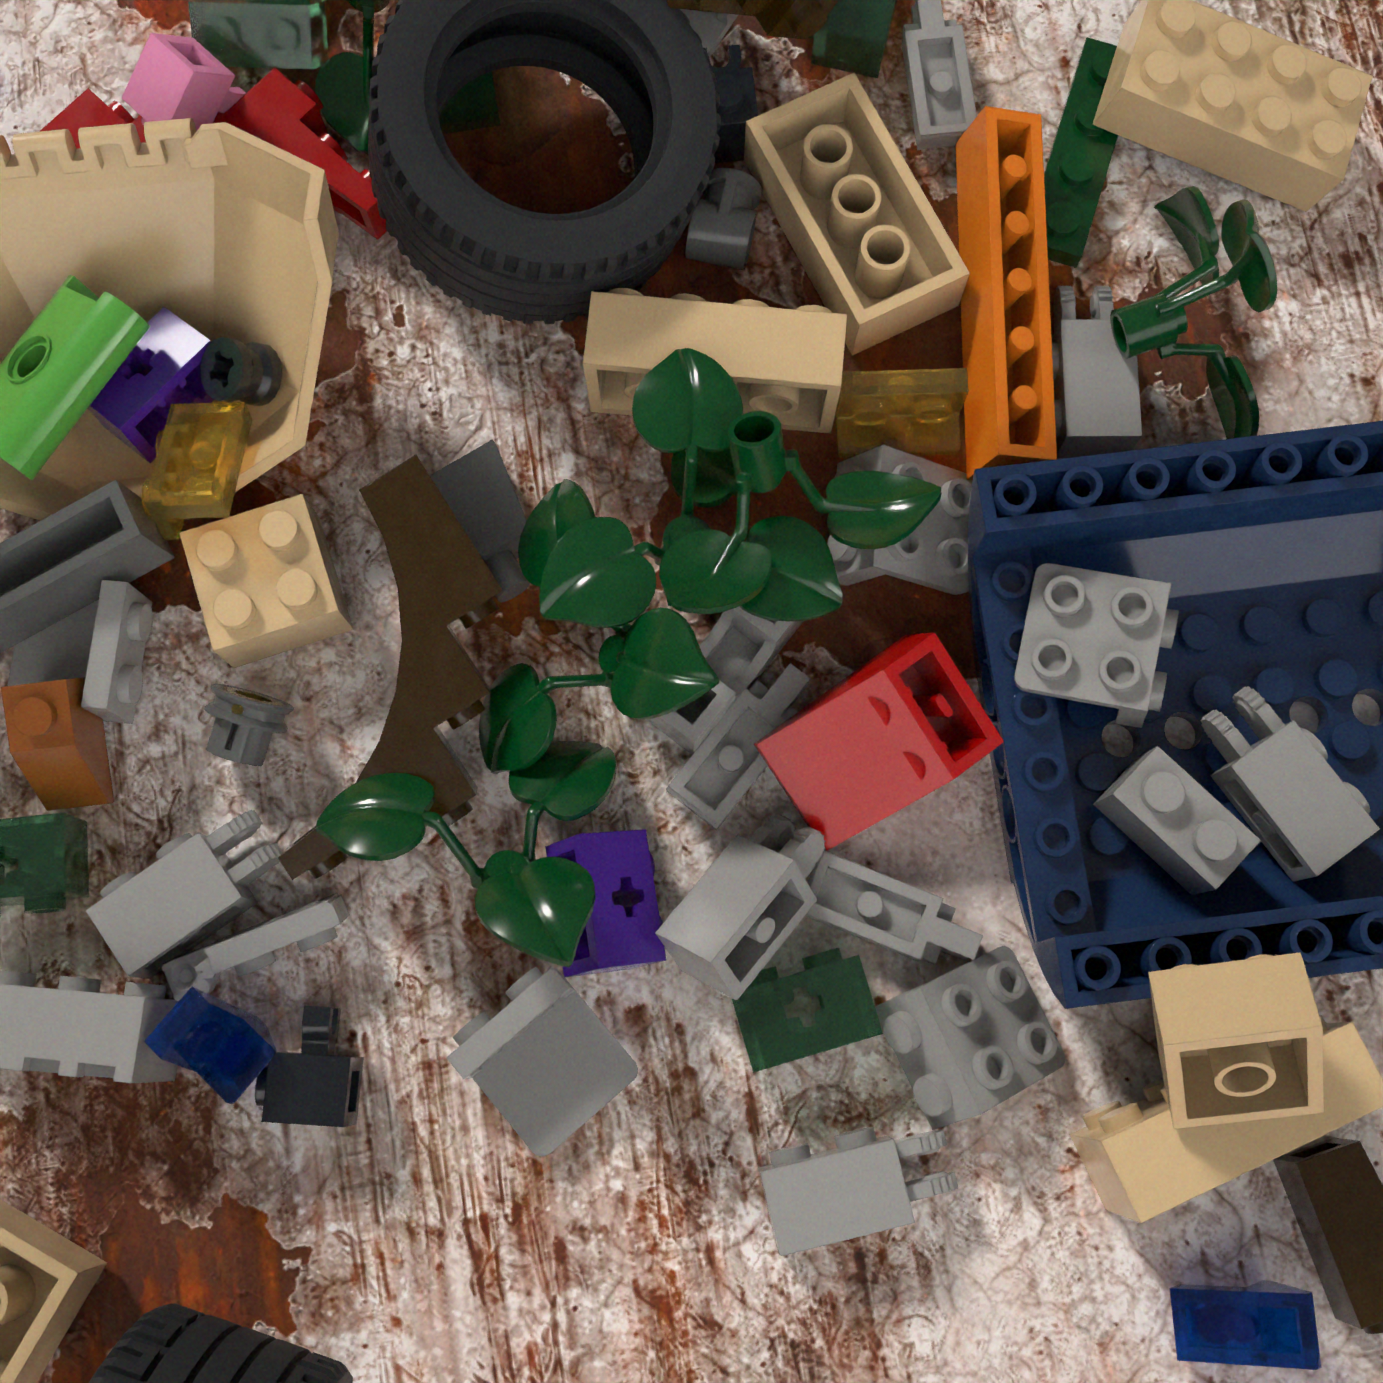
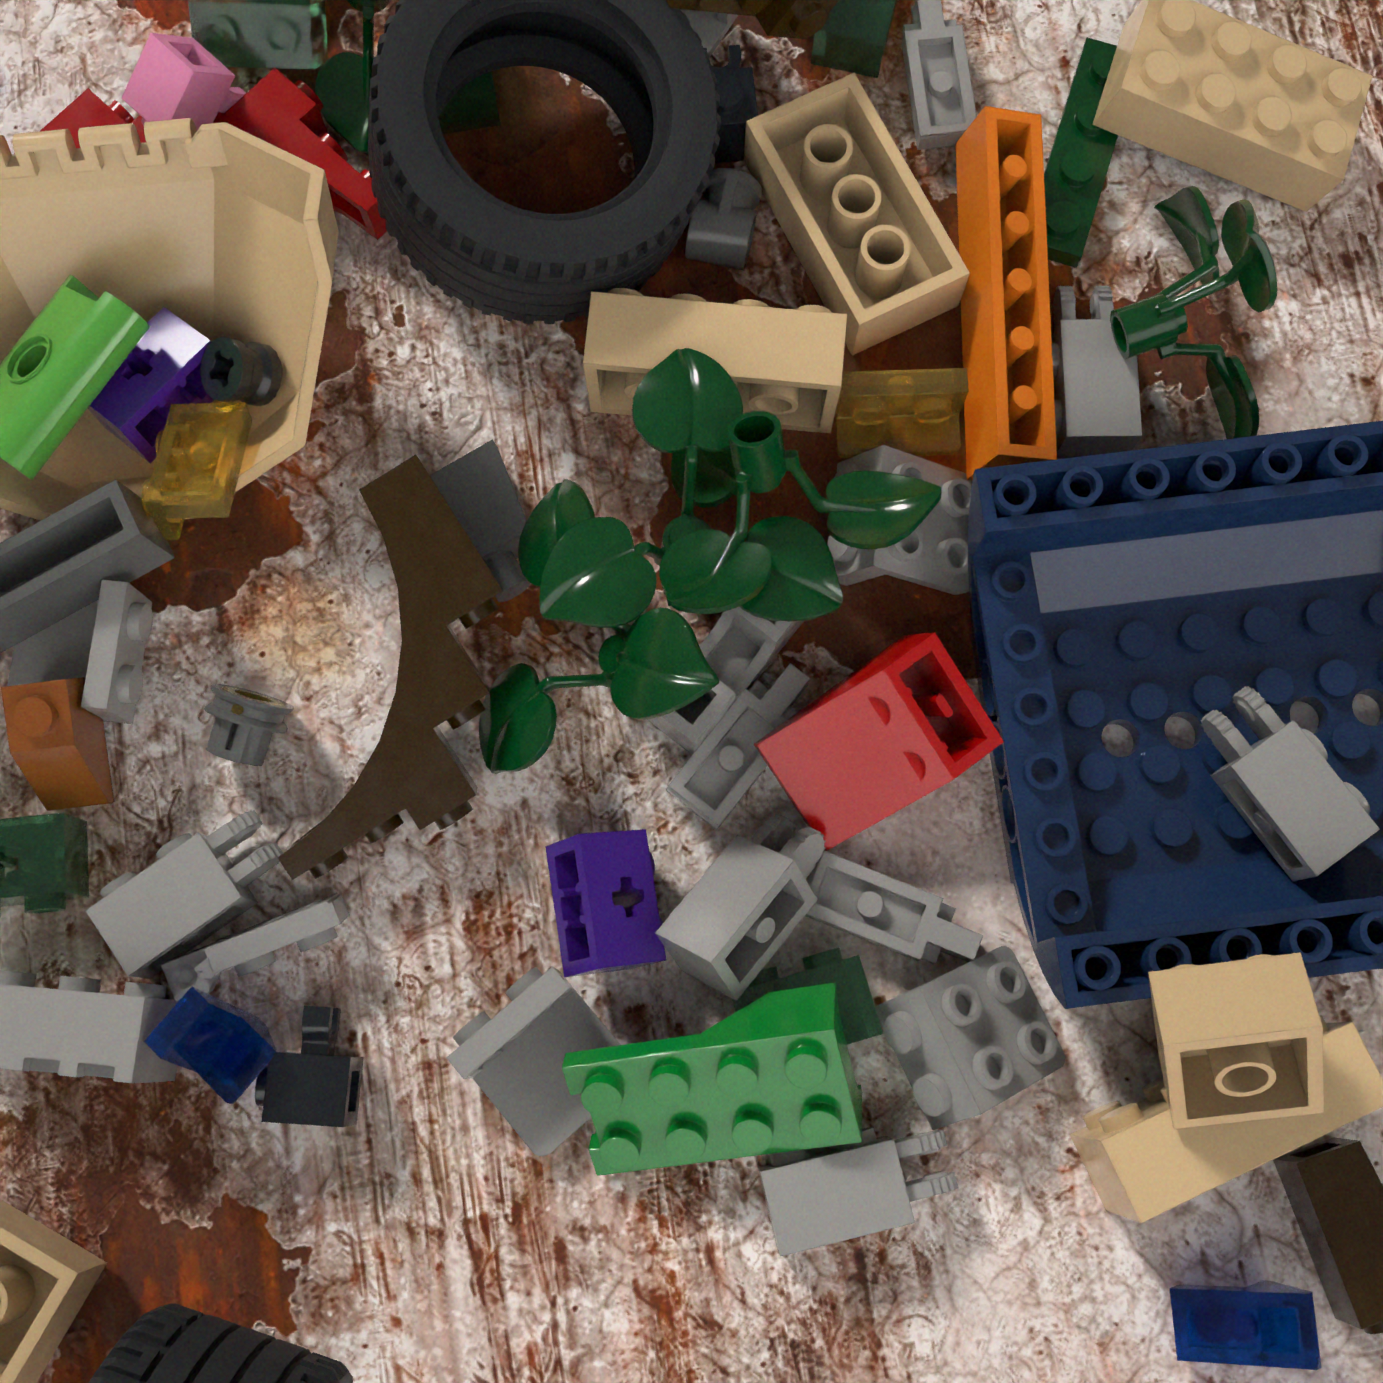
(266, 581): tan brick -> none
(519, 899): dark green plant -> none
(743, 1088): none -> green piece
(1096, 640): light grey bracket -> none
(1177, 822): light grey brick -> none

